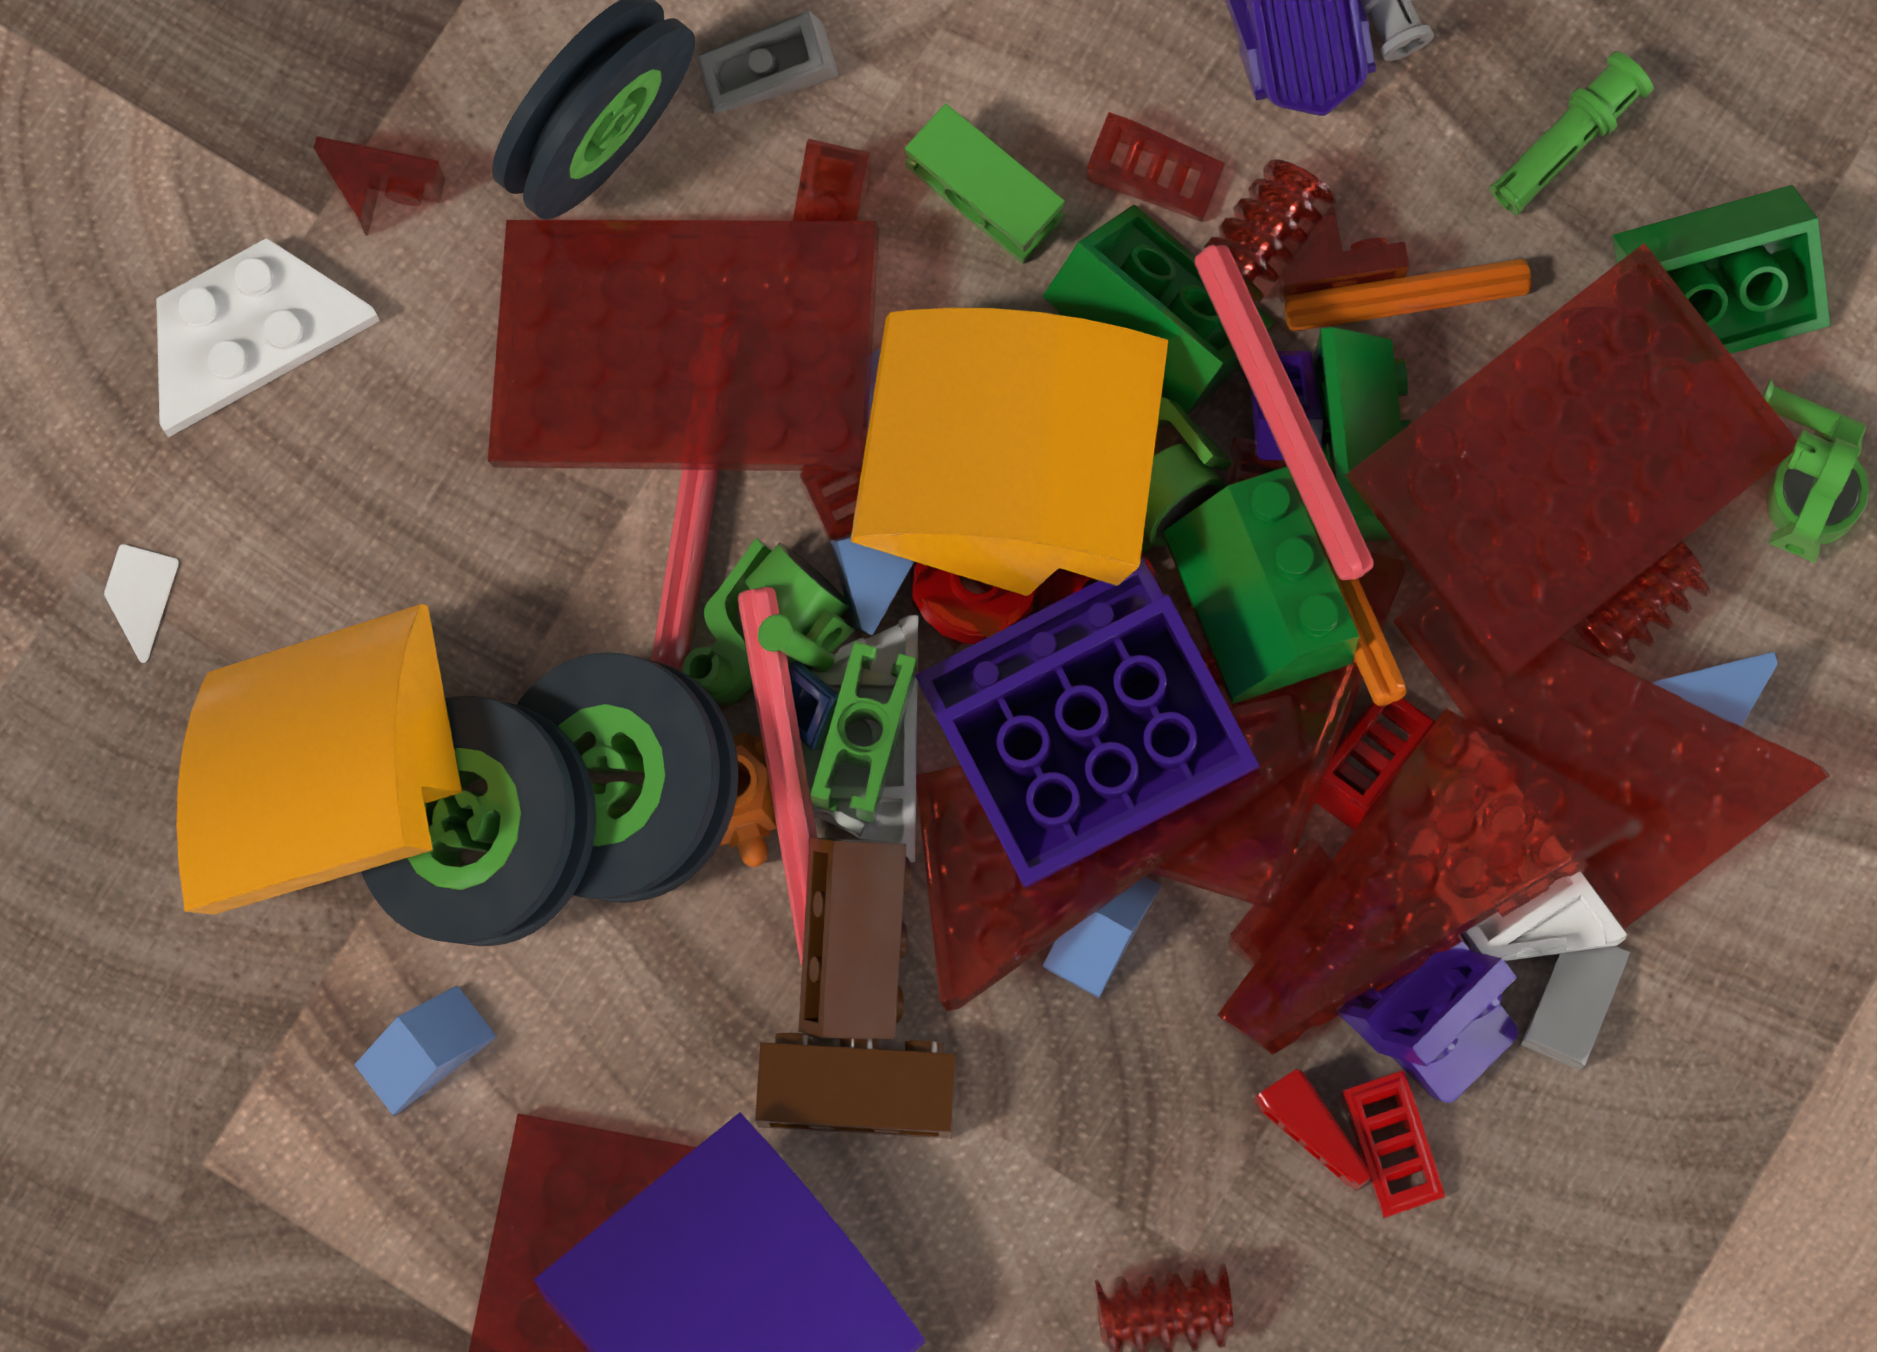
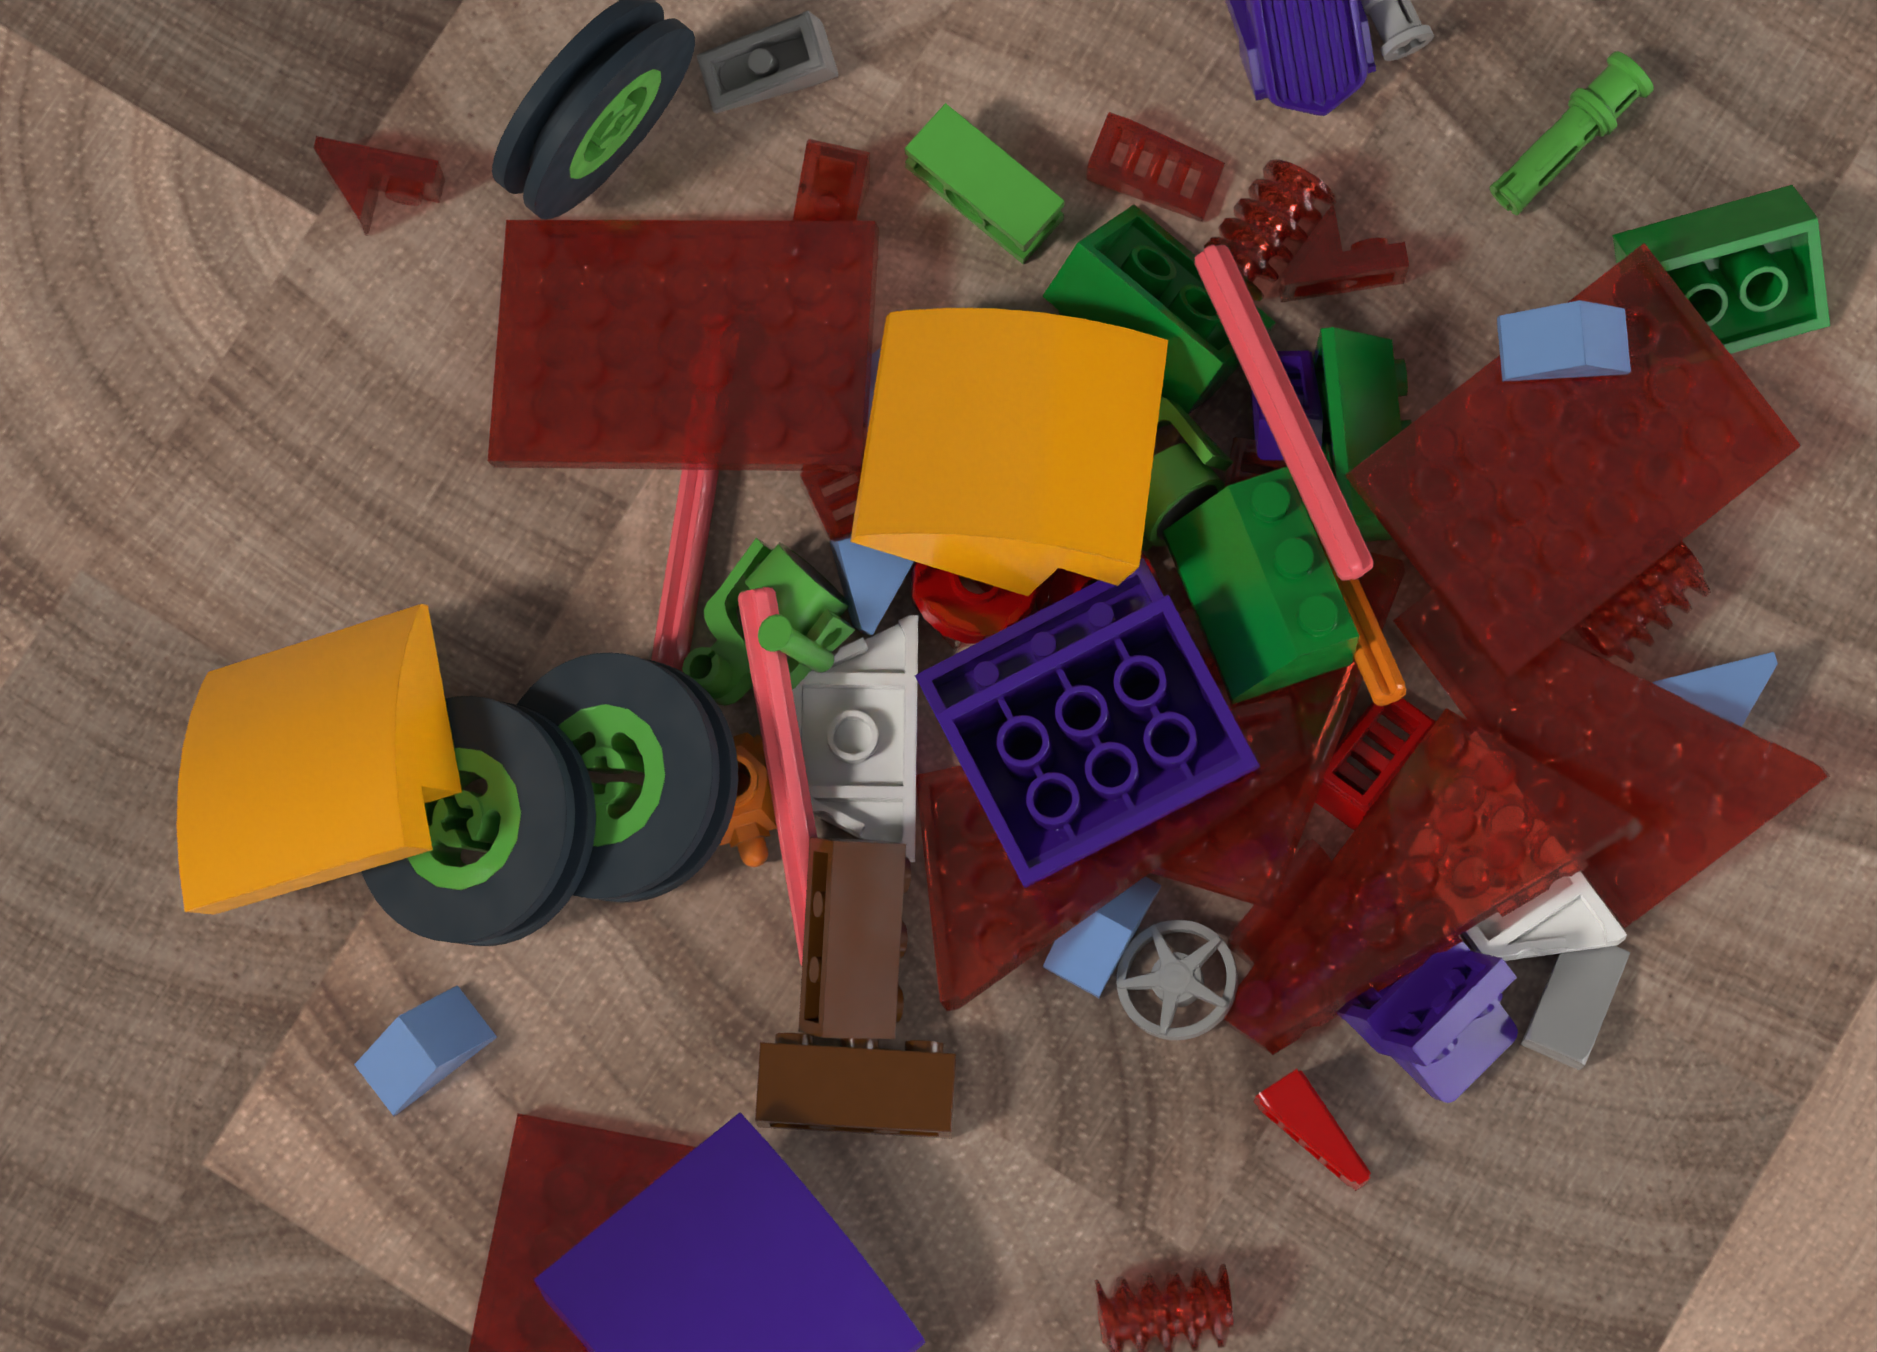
(139, 593): white sticker -> none
(246, 328): white wing -> none
(813, 704): dark blue slope -> none
(852, 708): bright green piece -> none
(1177, 979): none -> light grey wheel
(1374, 1091): red slope -> none
(1407, 294): orange axle -> none
(1564, 342): none -> medium blue slope
(1819, 485): bright green piece -> none

